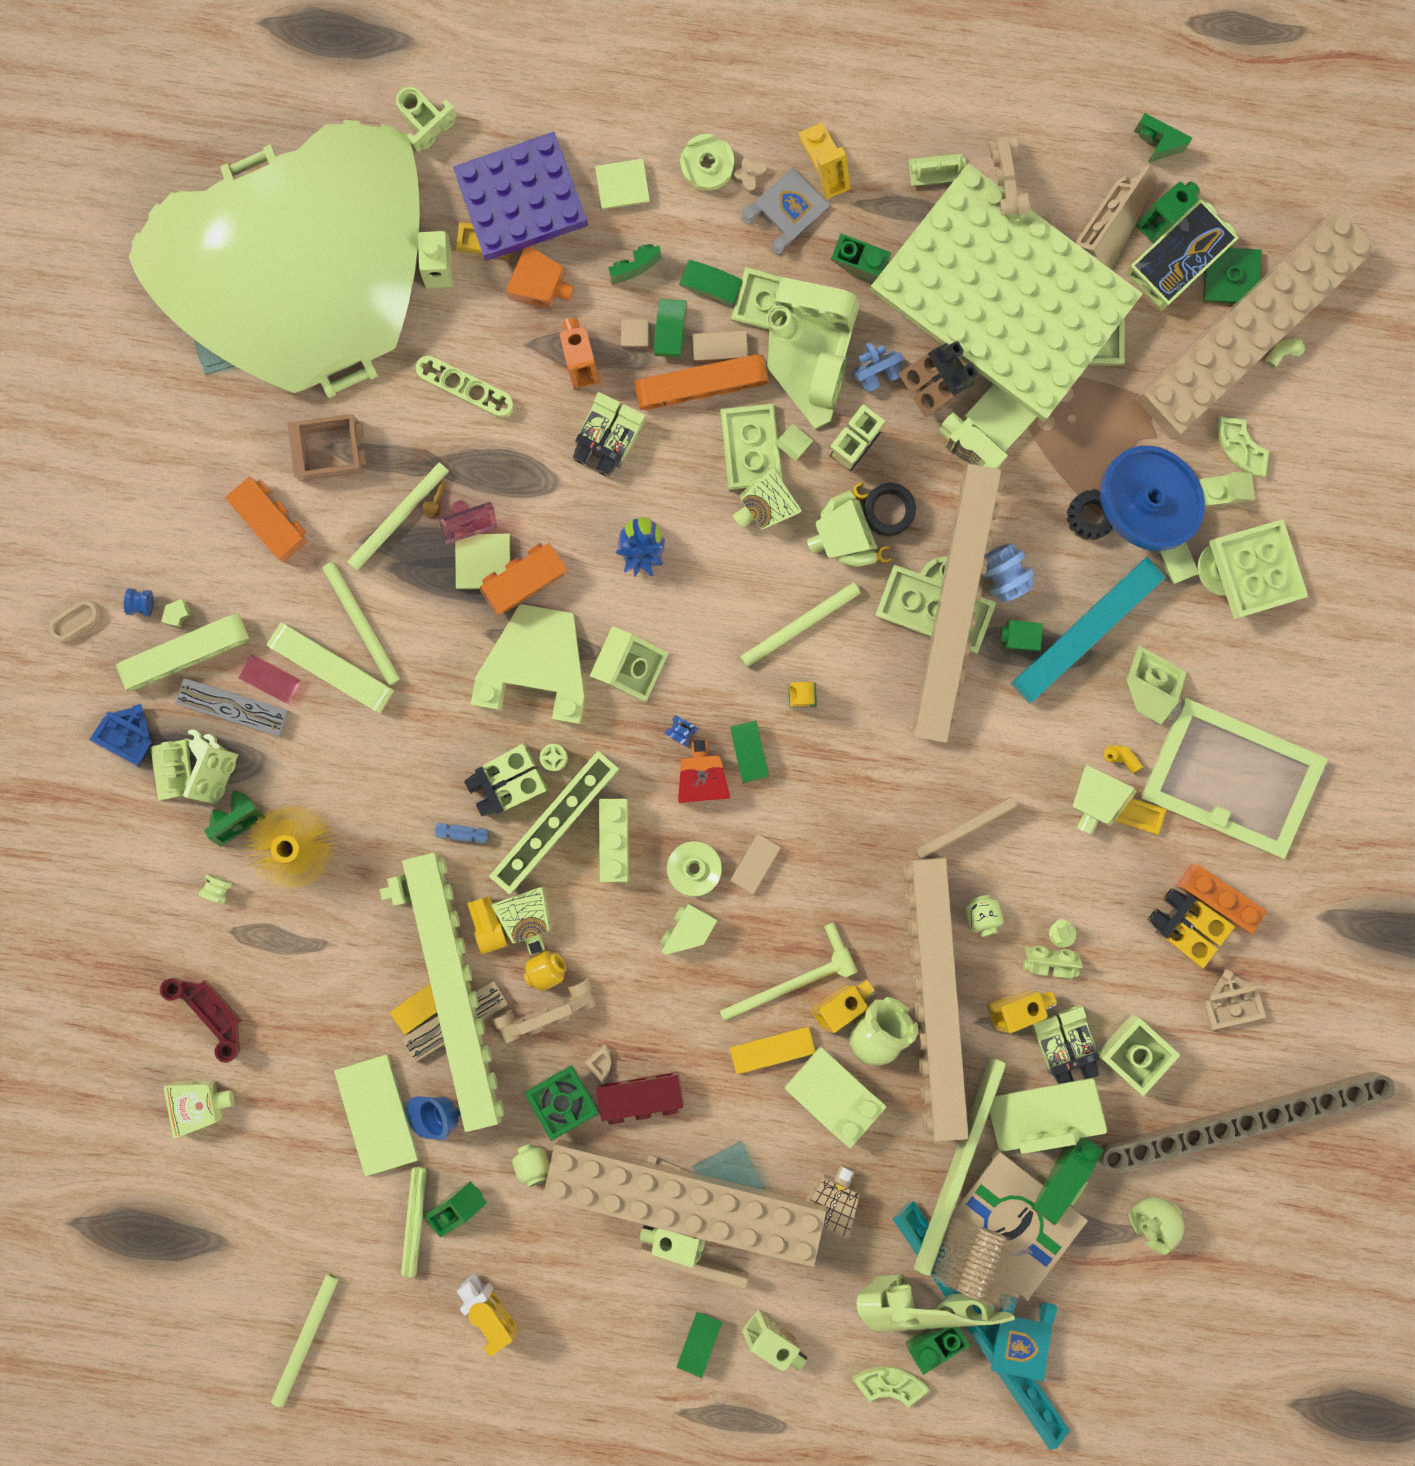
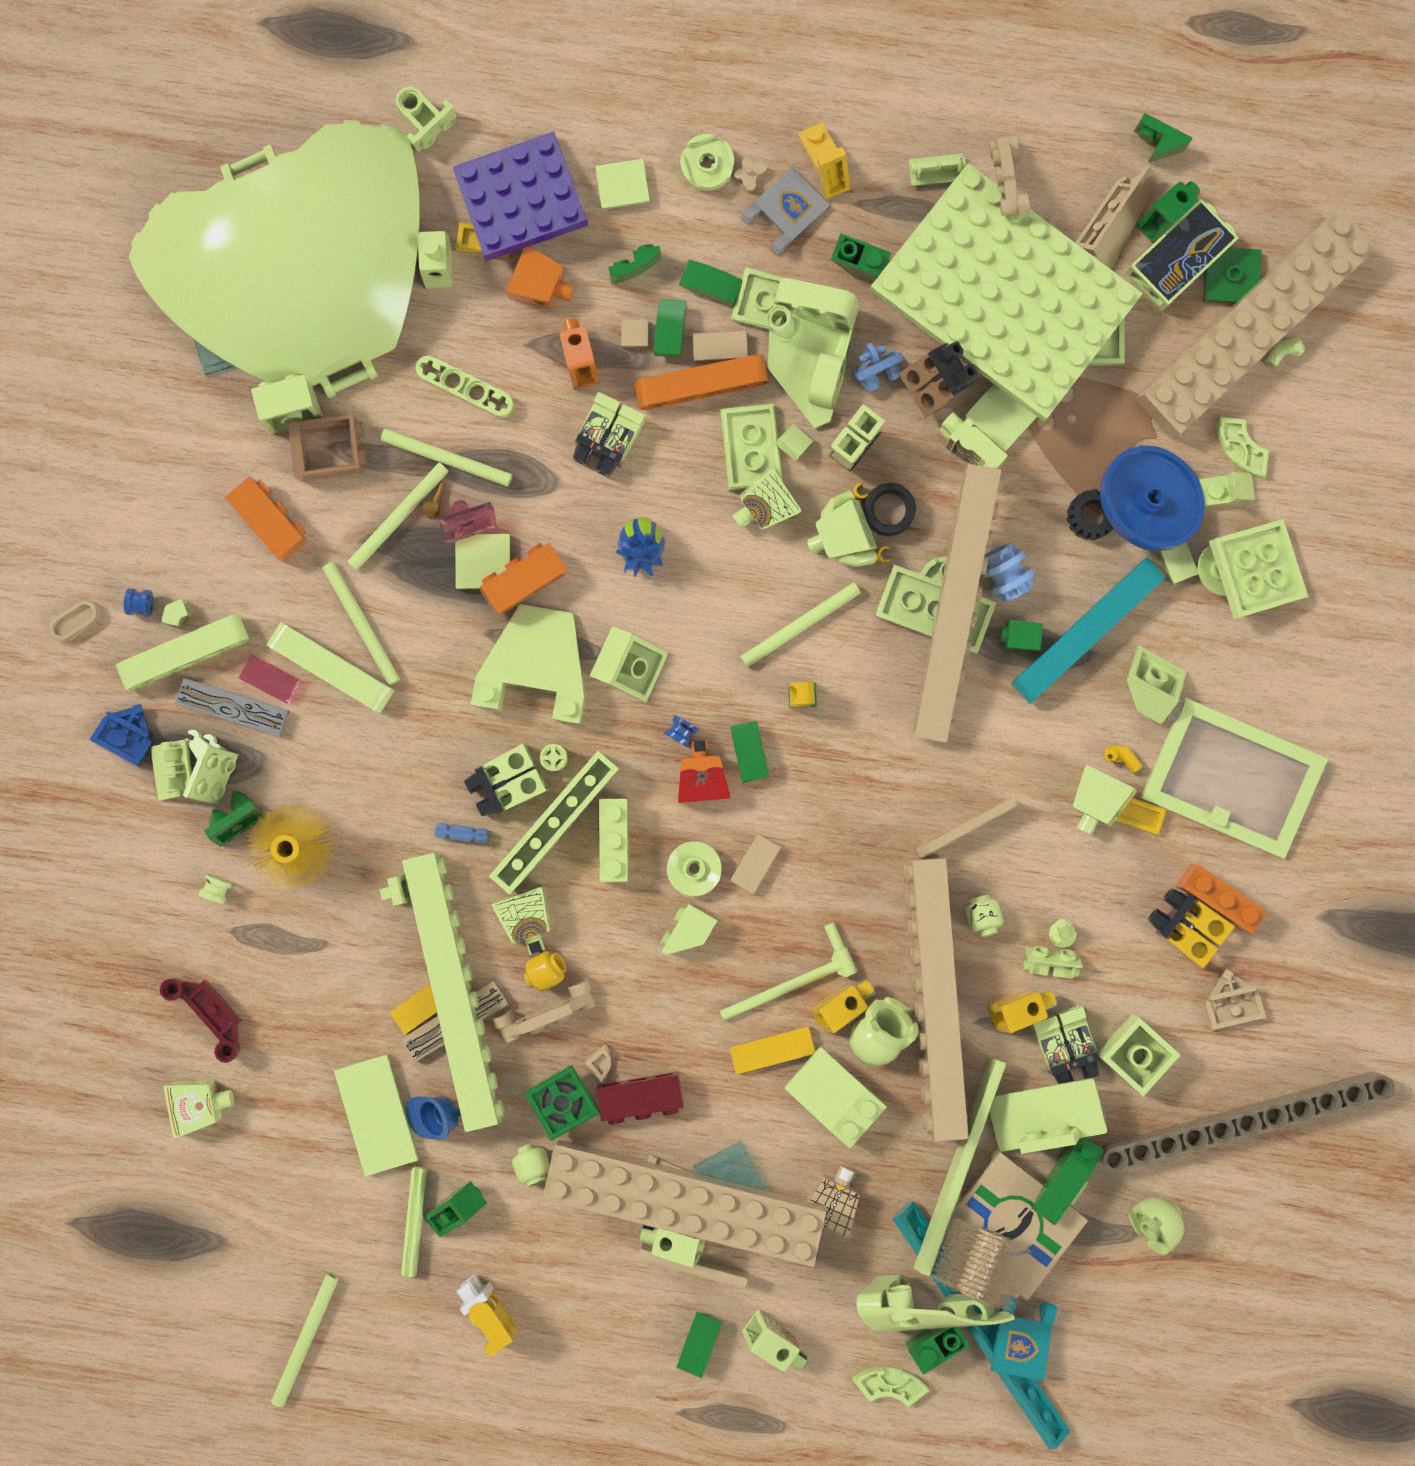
(285, 402): none -> yellowish green slope
(446, 457): none -> yellowish green piece
(489, 932): yellow piece -> none

